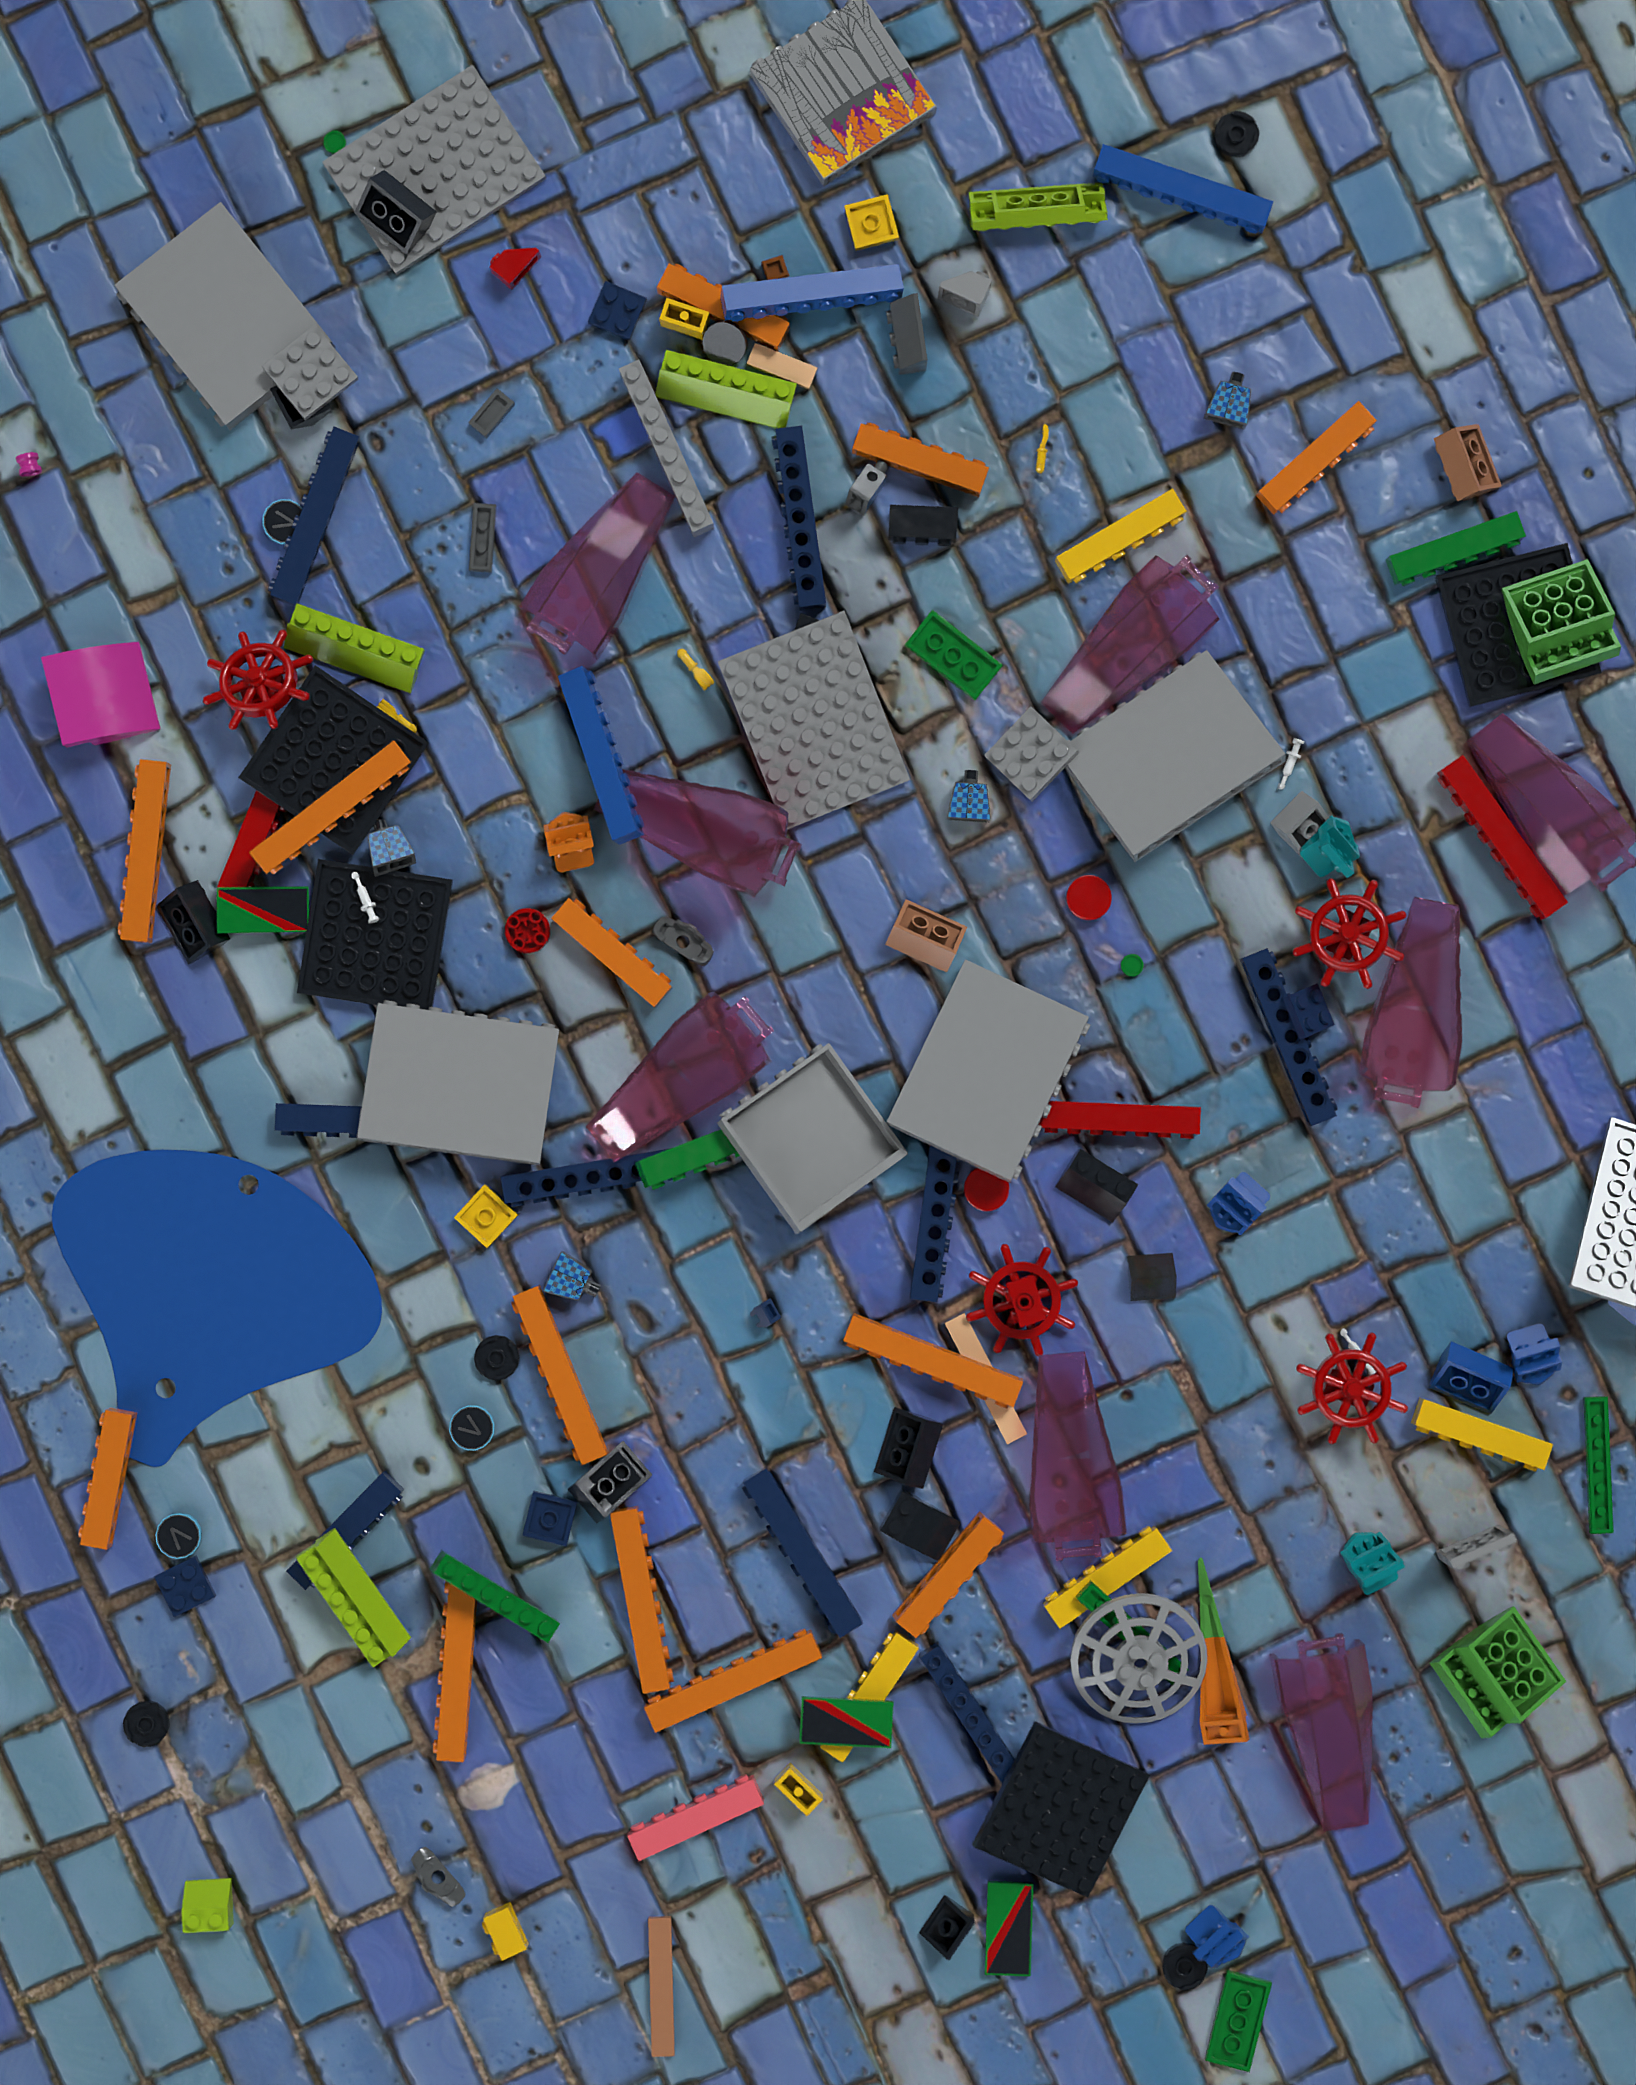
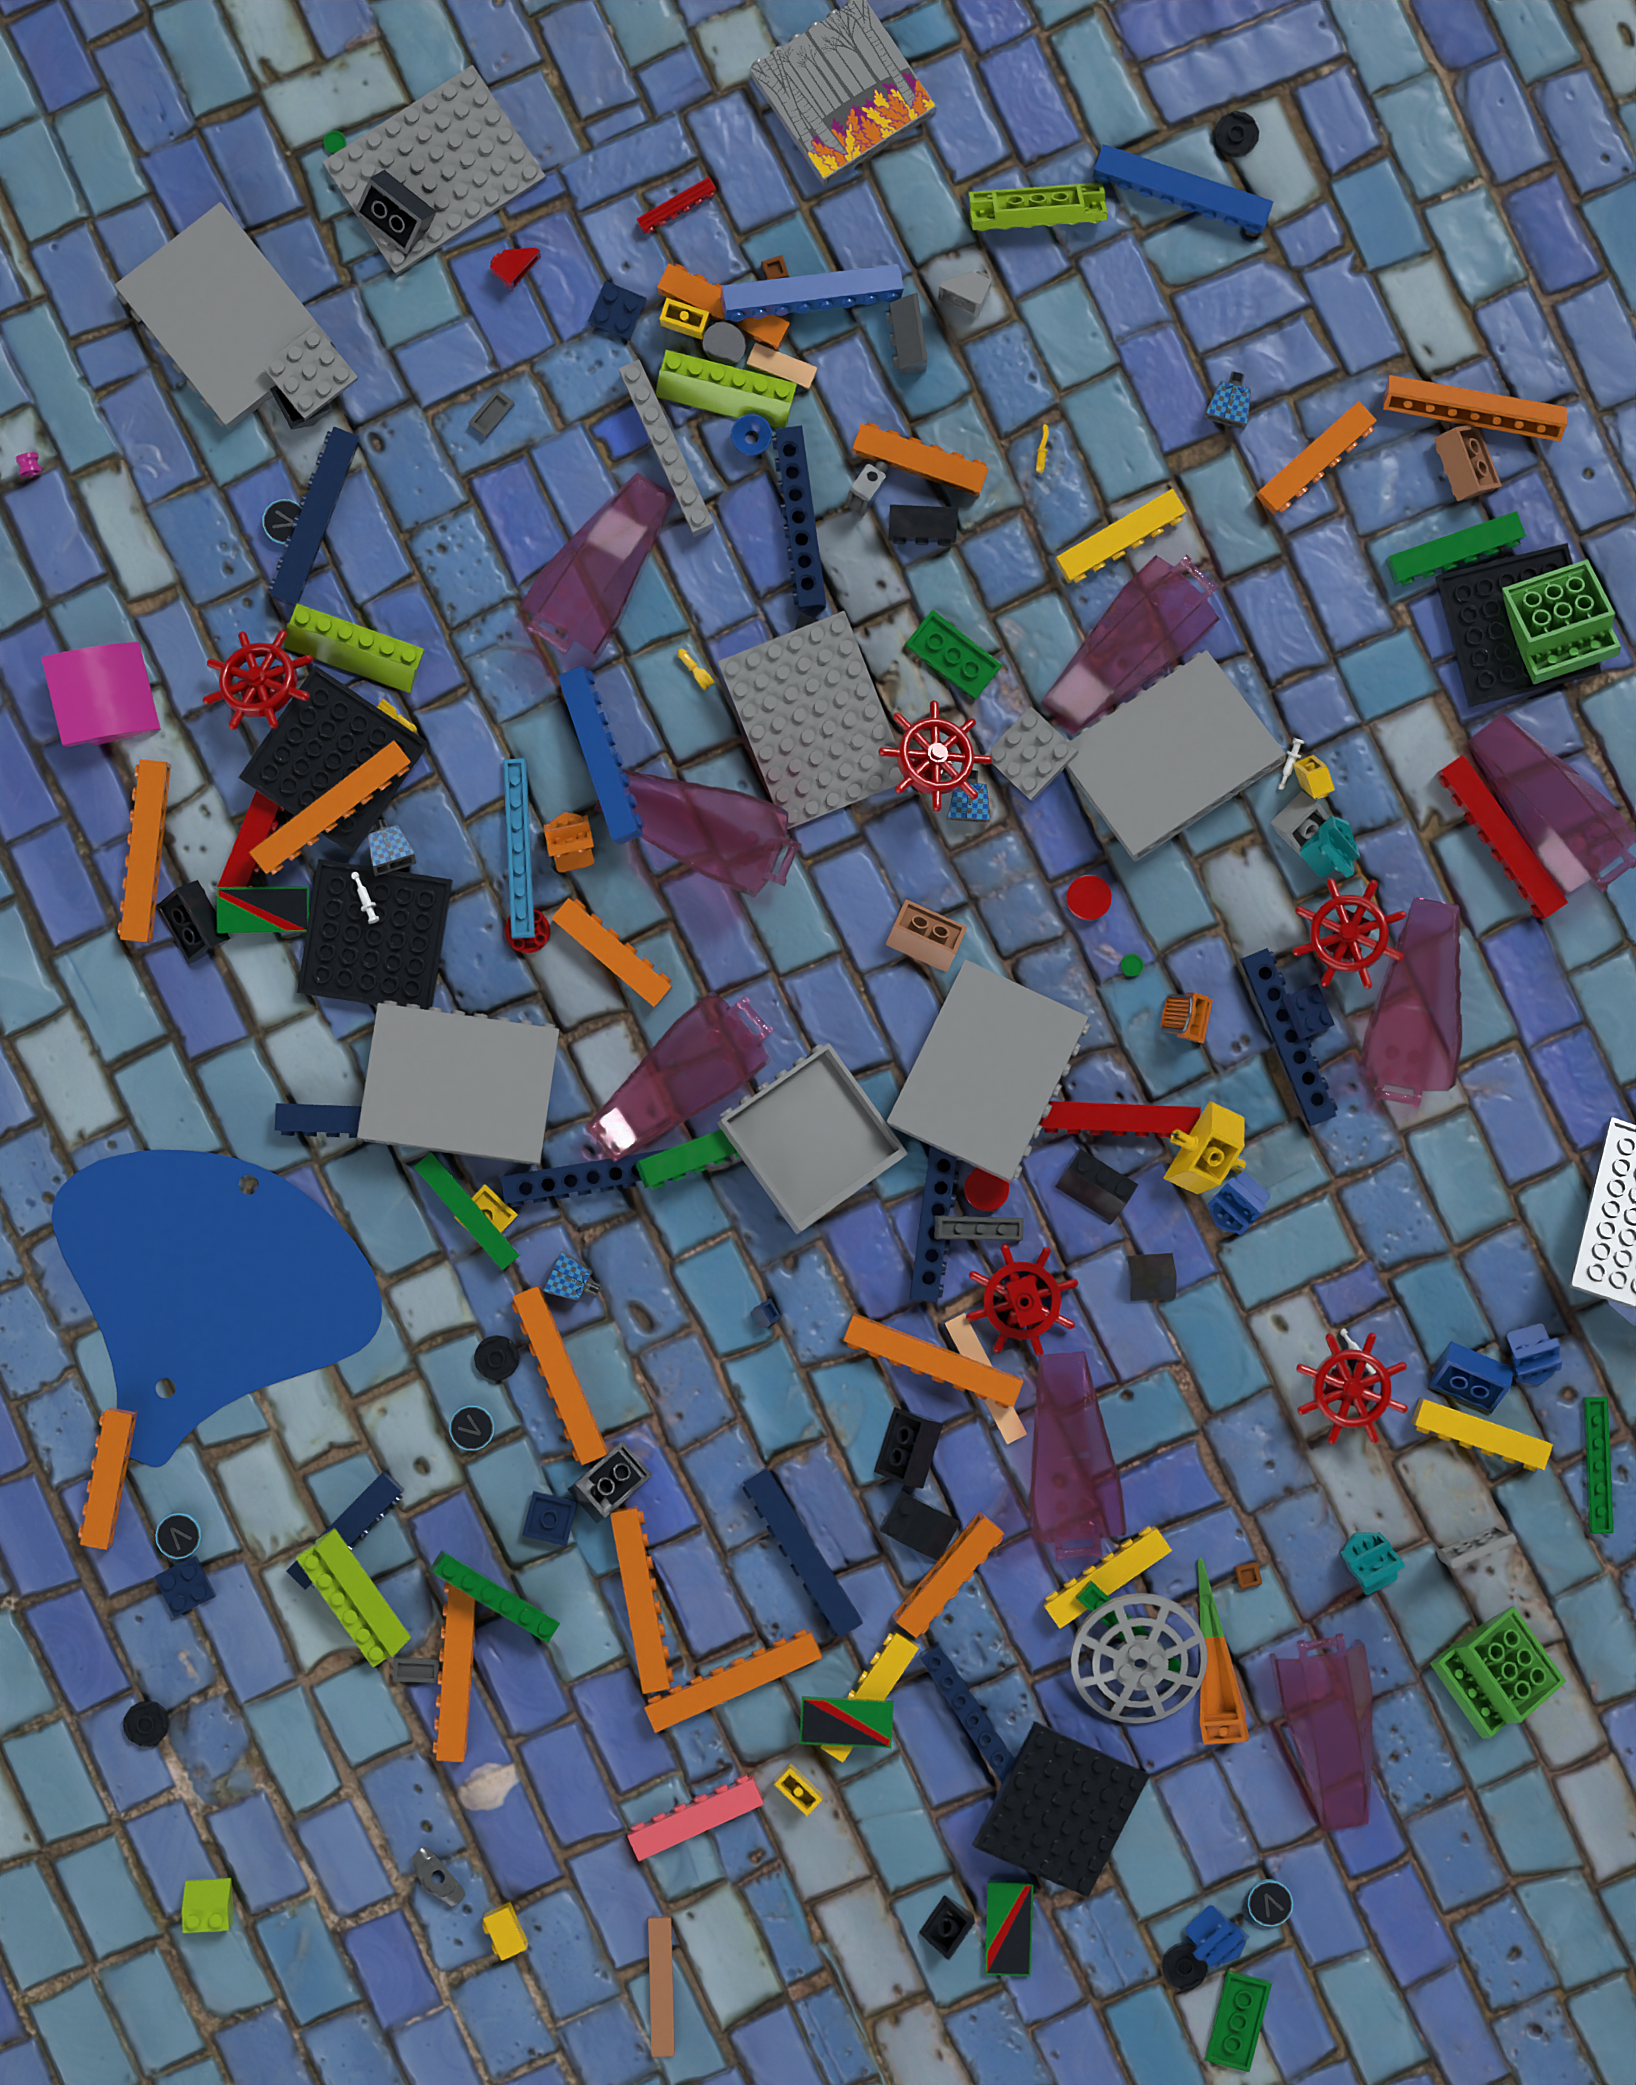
(416, 1669): none -> dark grey tile
(467, 1211): none -> green tile
(482, 537): dark grey tile -> none
(519, 848): none -> dark azure tile
(676, 206): none -> red piece
(698, 949): dark grey piece -> none
(747, 424): none -> blue piece
(871, 222): yellow plate -> none
(925, 766): none -> red piece
(979, 1228): none -> dark grey tile
(1187, 1016): none -> orange piece
(1208, 1150): none -> yellow slope
(1248, 1575): none -> dark orange tile
(1270, 1902): none -> black tile
(1314, 777): none -> yellow brick
(1475, 408): none -> orange brick

